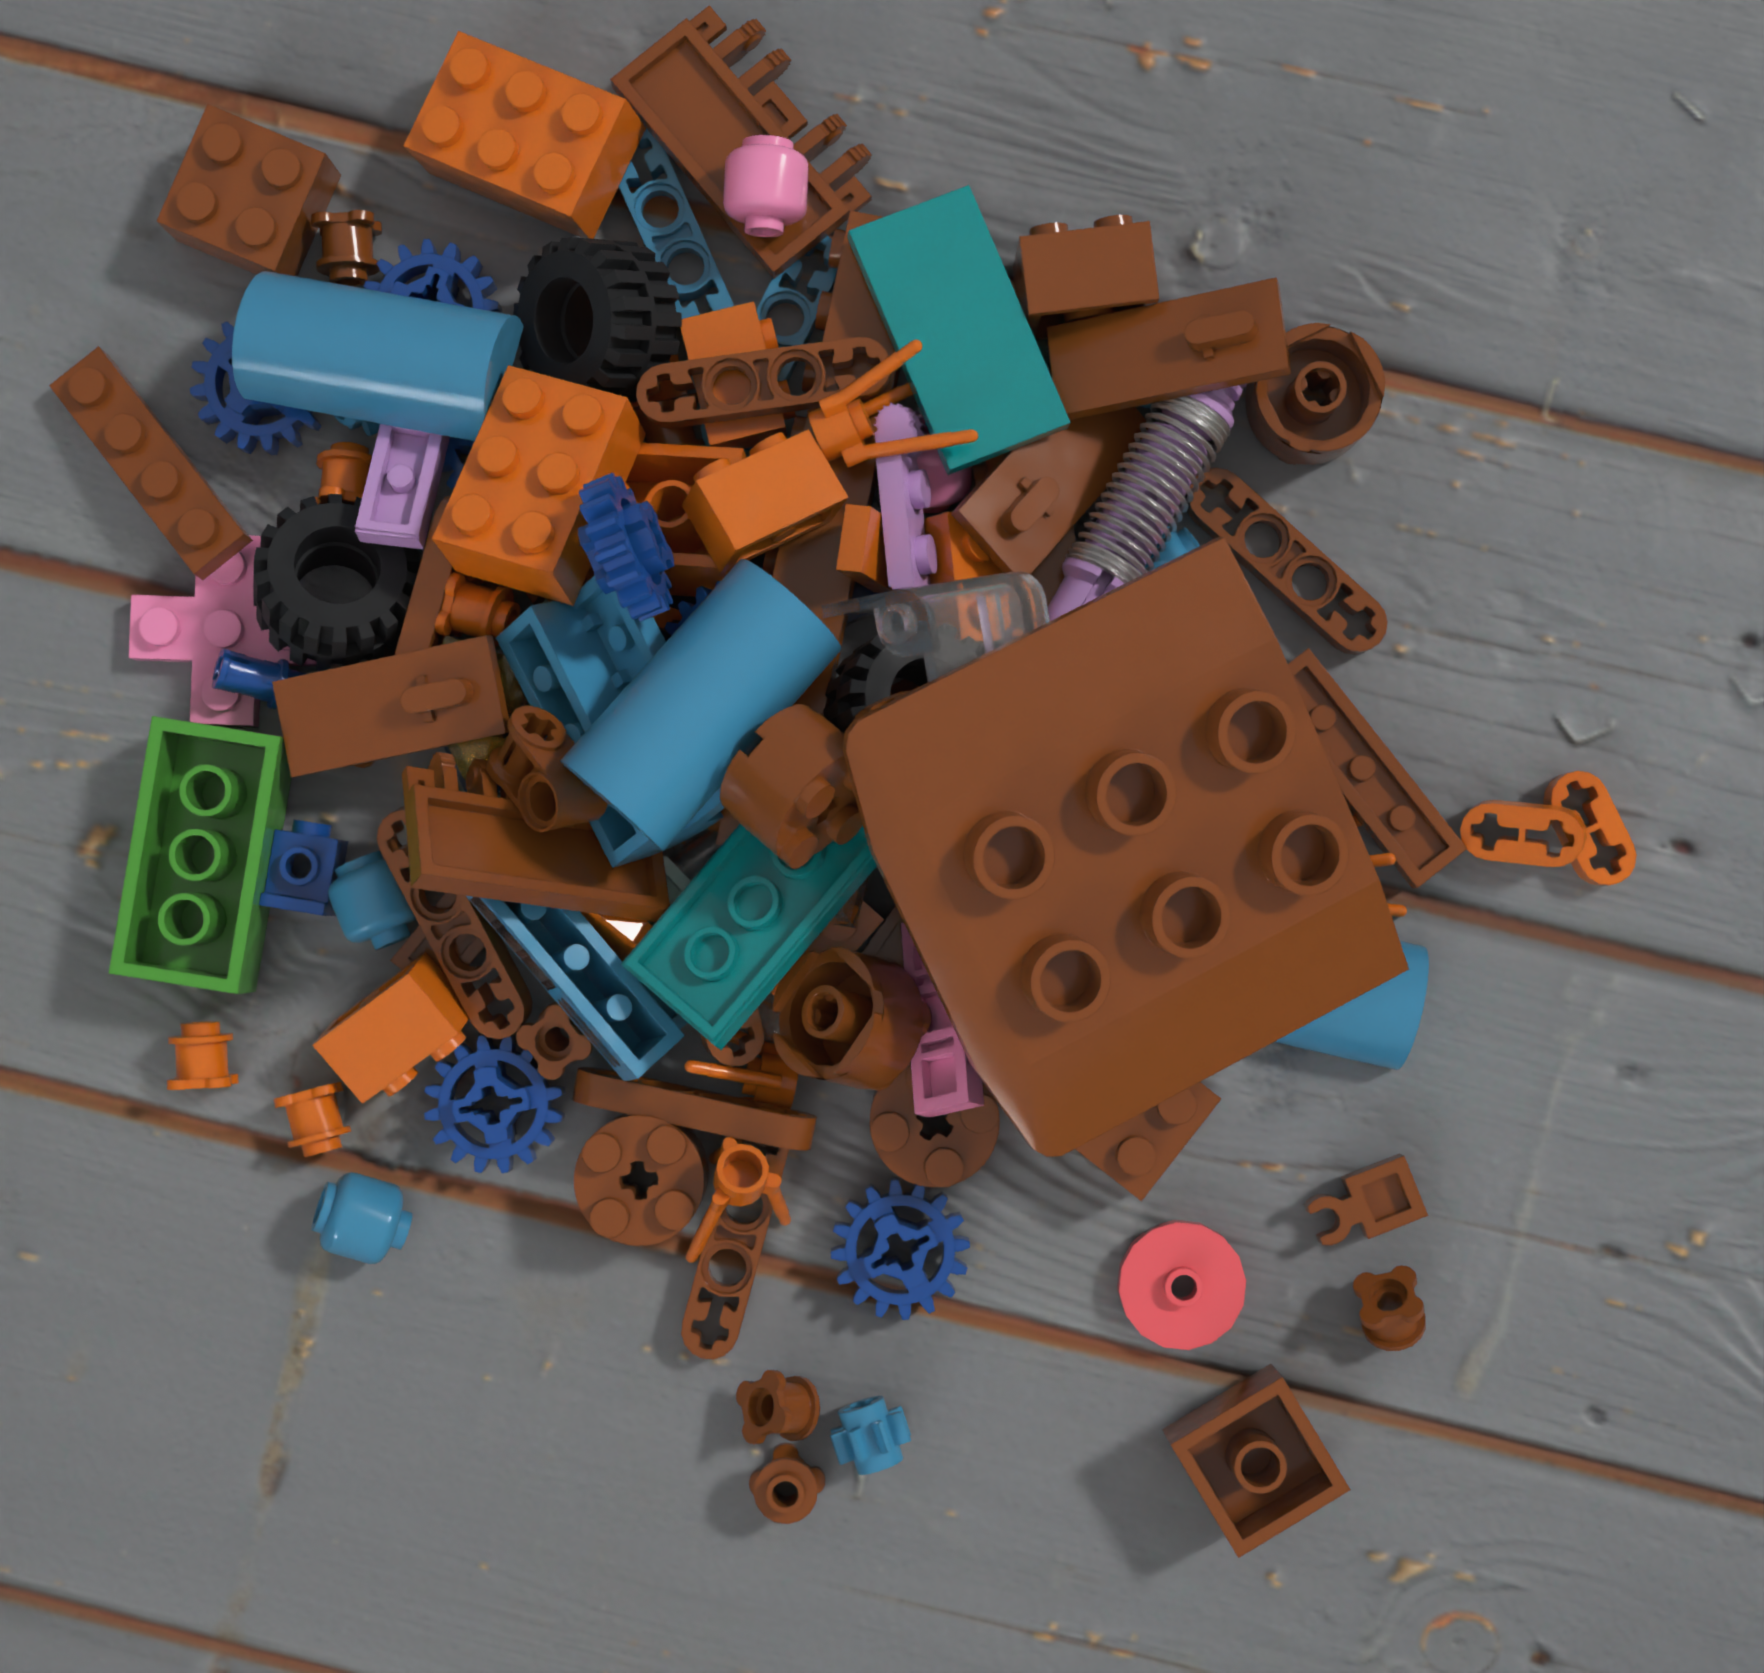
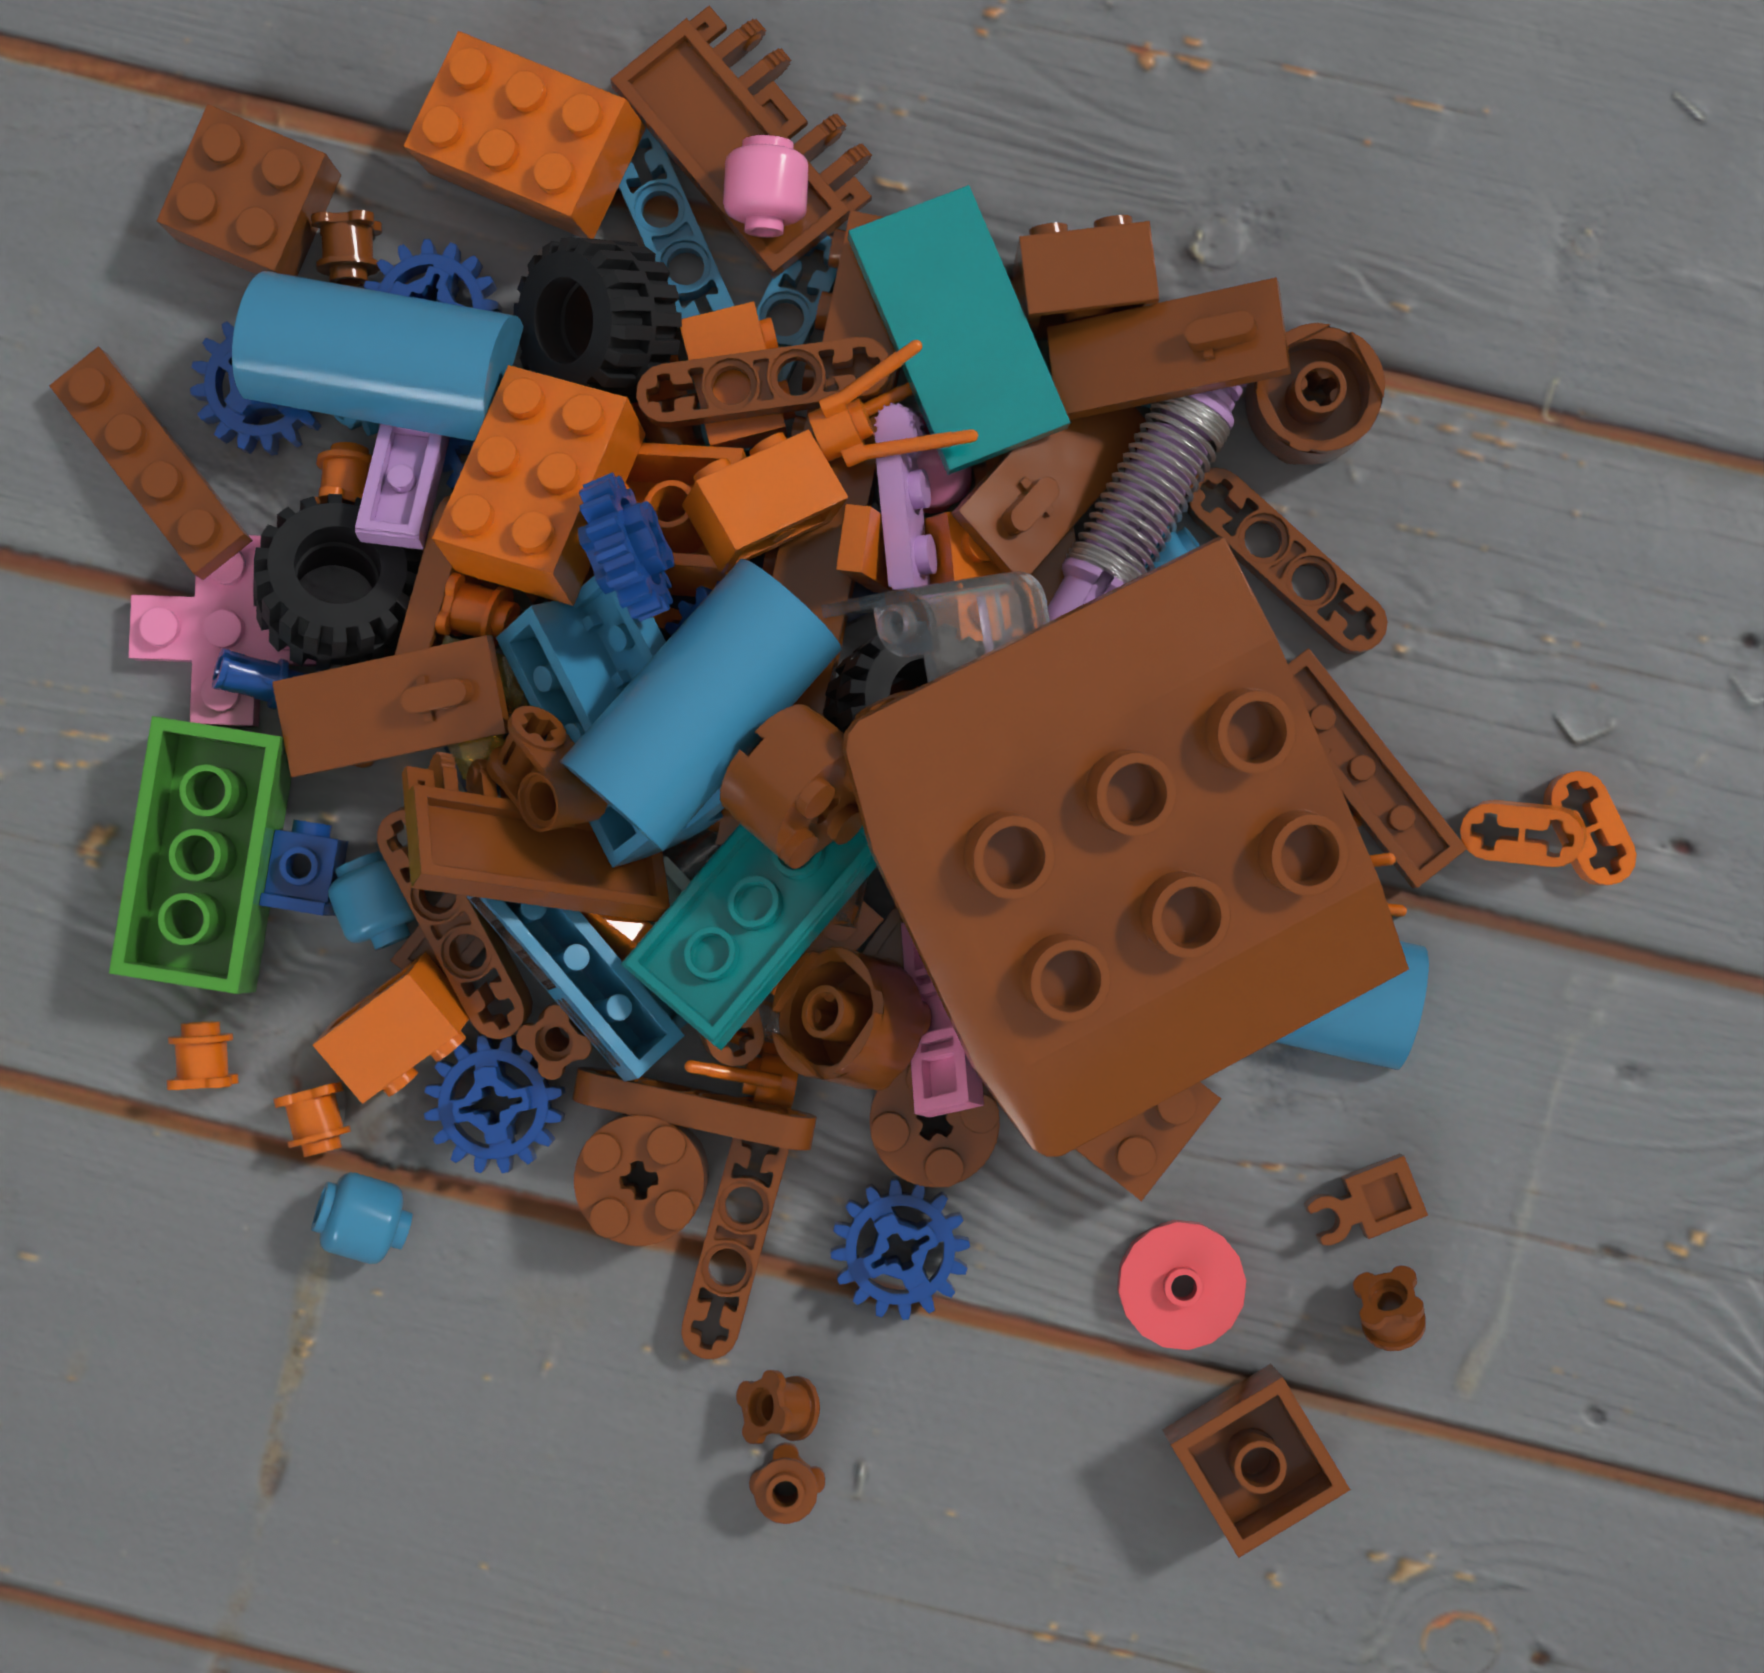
(738, 1181): orange plant -> none
(870, 1435): dark azure gear -> none

